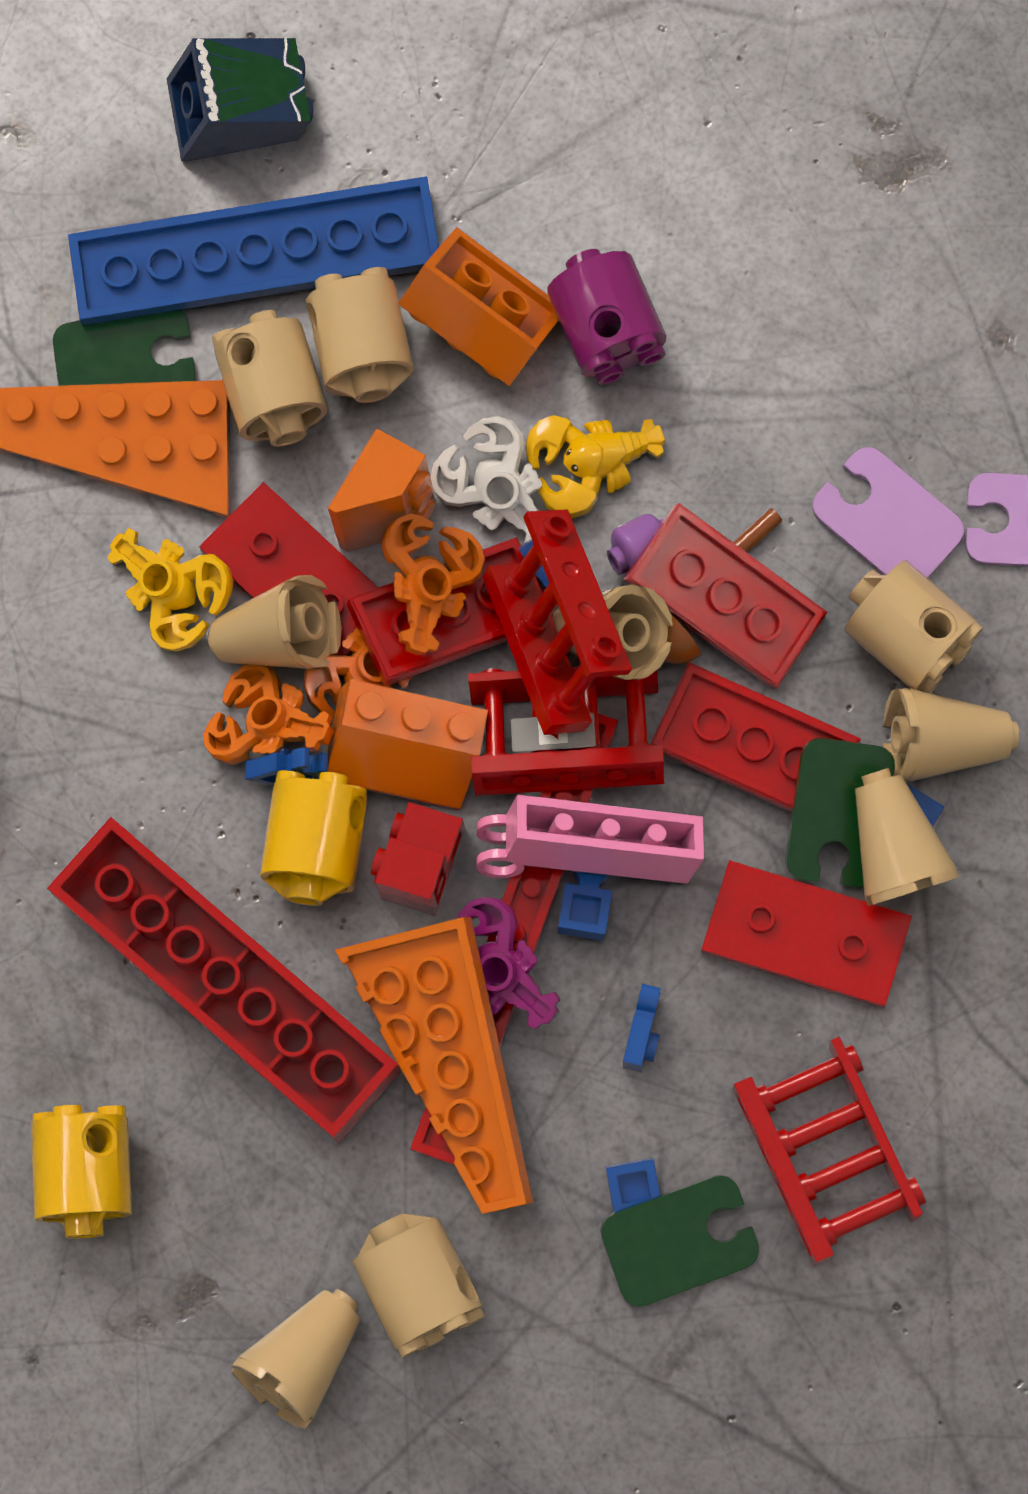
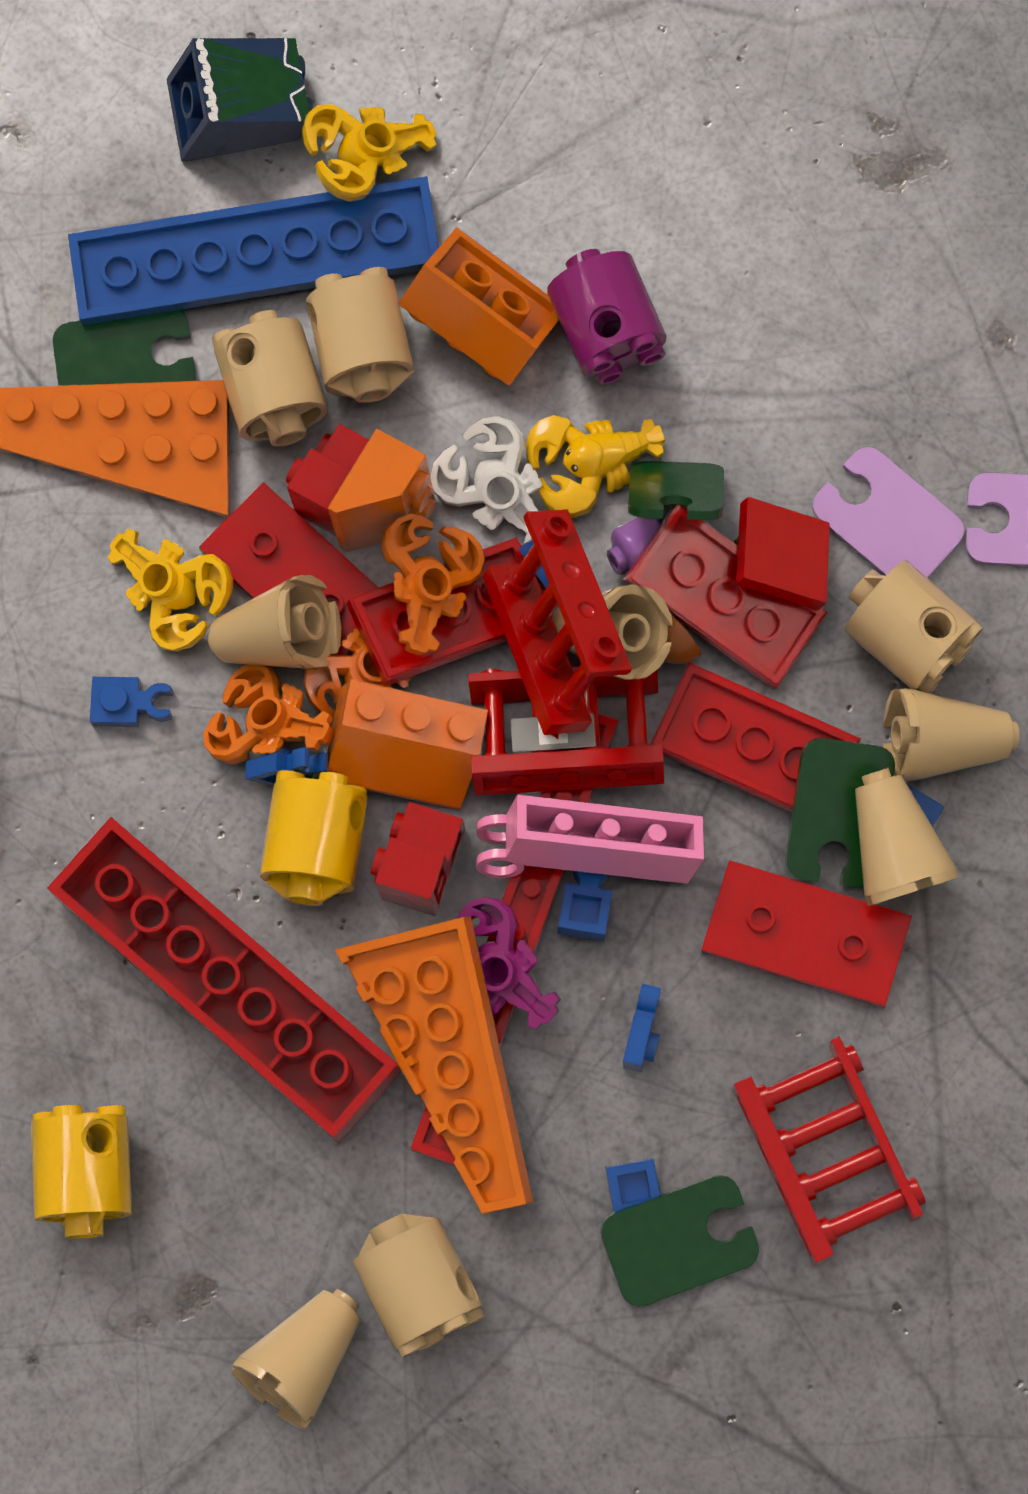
(121, 700): none -> blue plate
(322, 473): none -> red brick
(362, 147): none -> yellow animal
(681, 483): none -> dark green piece
(783, 553): none -> red tile

